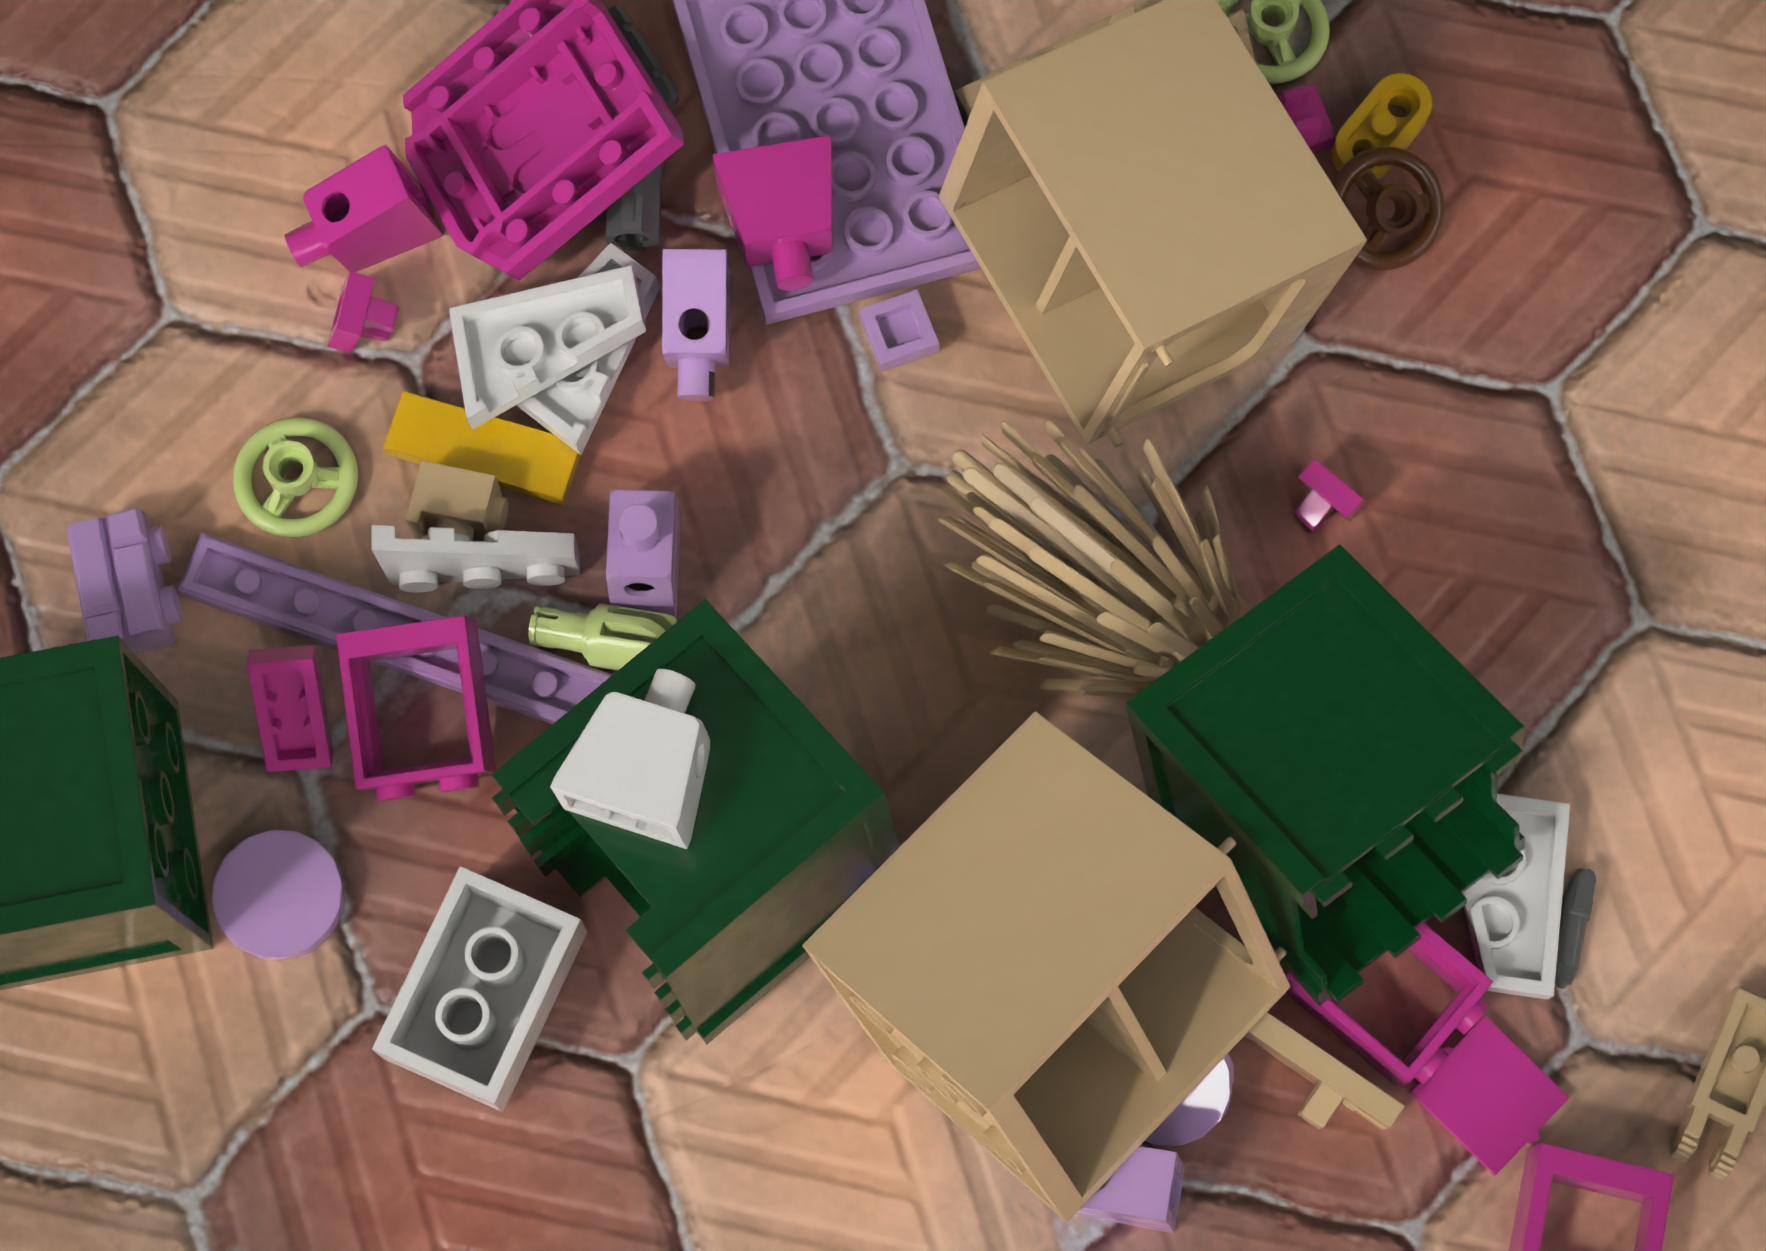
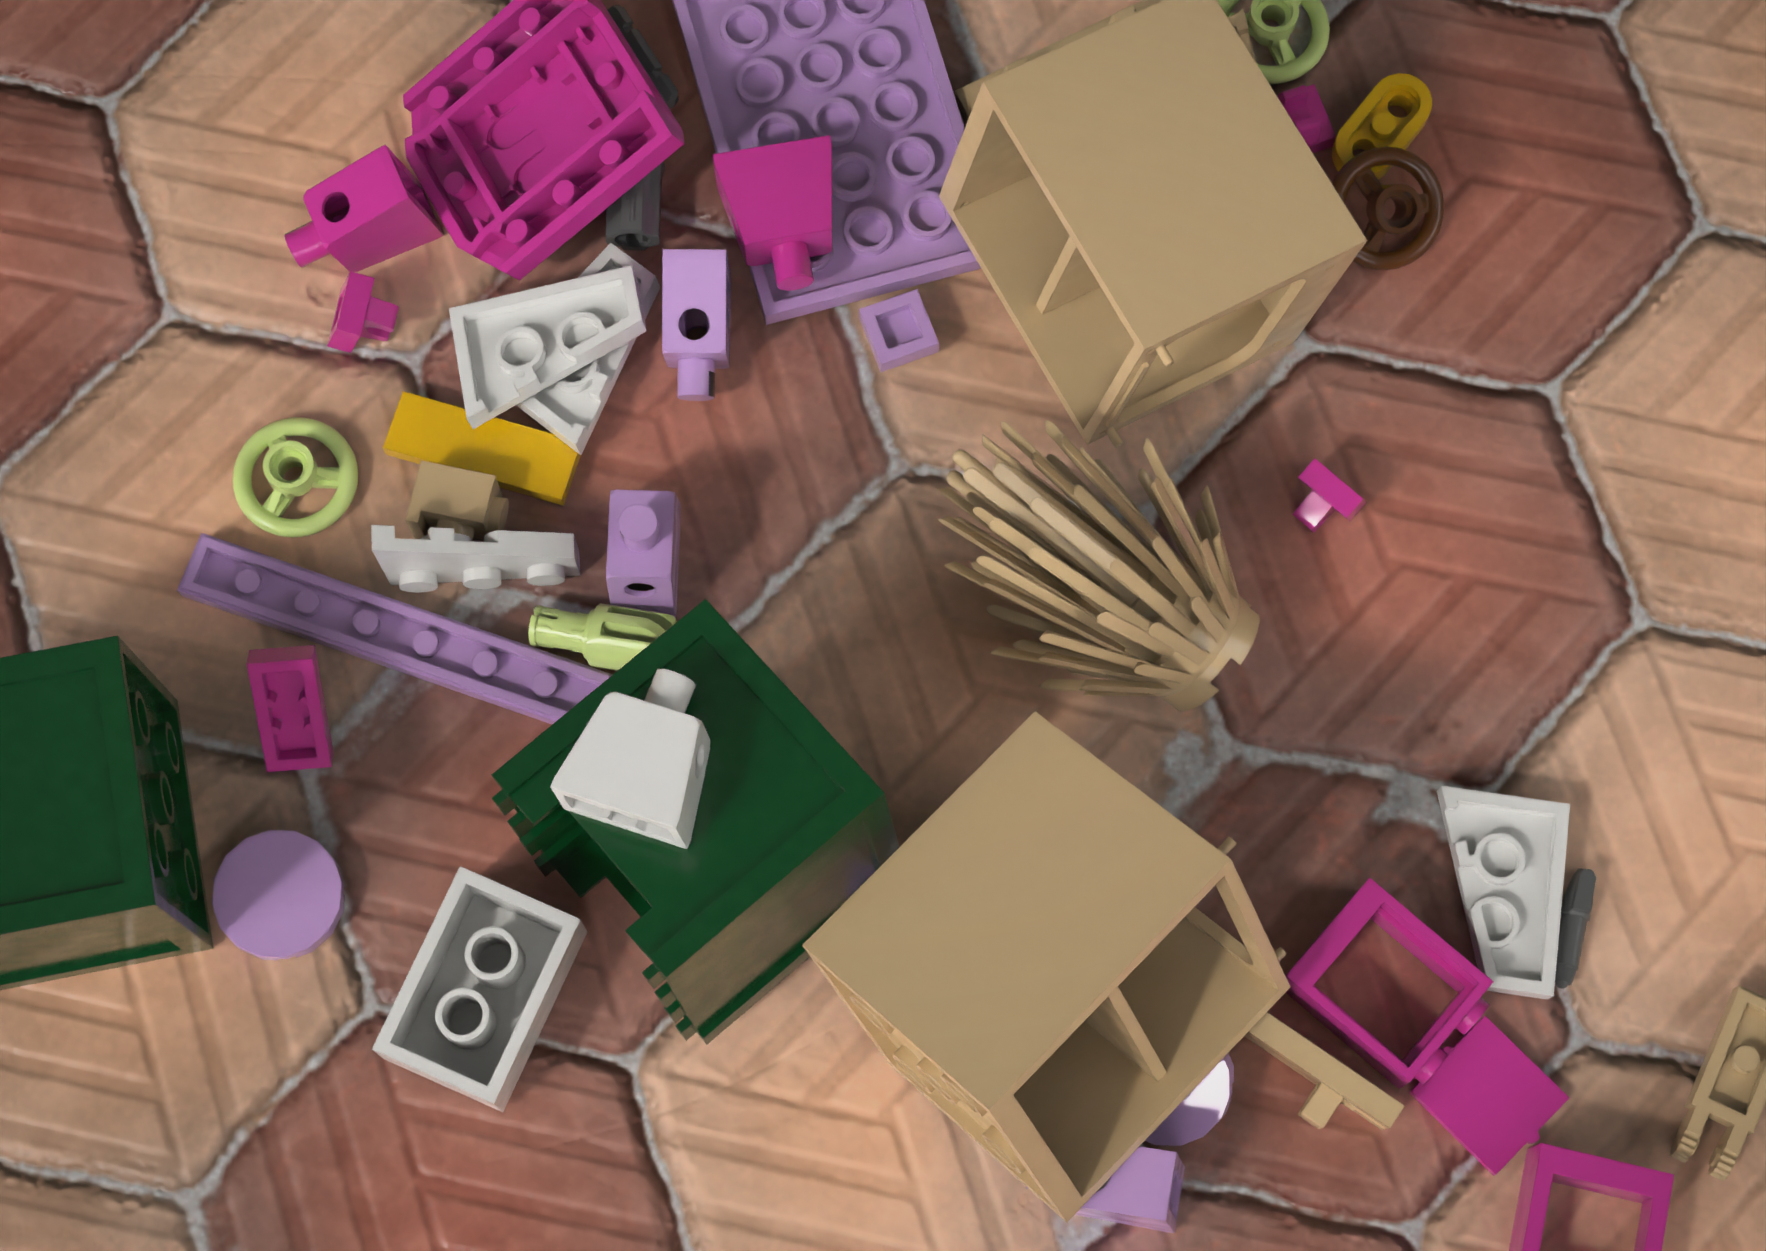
(123, 580): lavender brick -> none
(356, 652): dark pink window -> none
(1339, 765): dark green container -> none

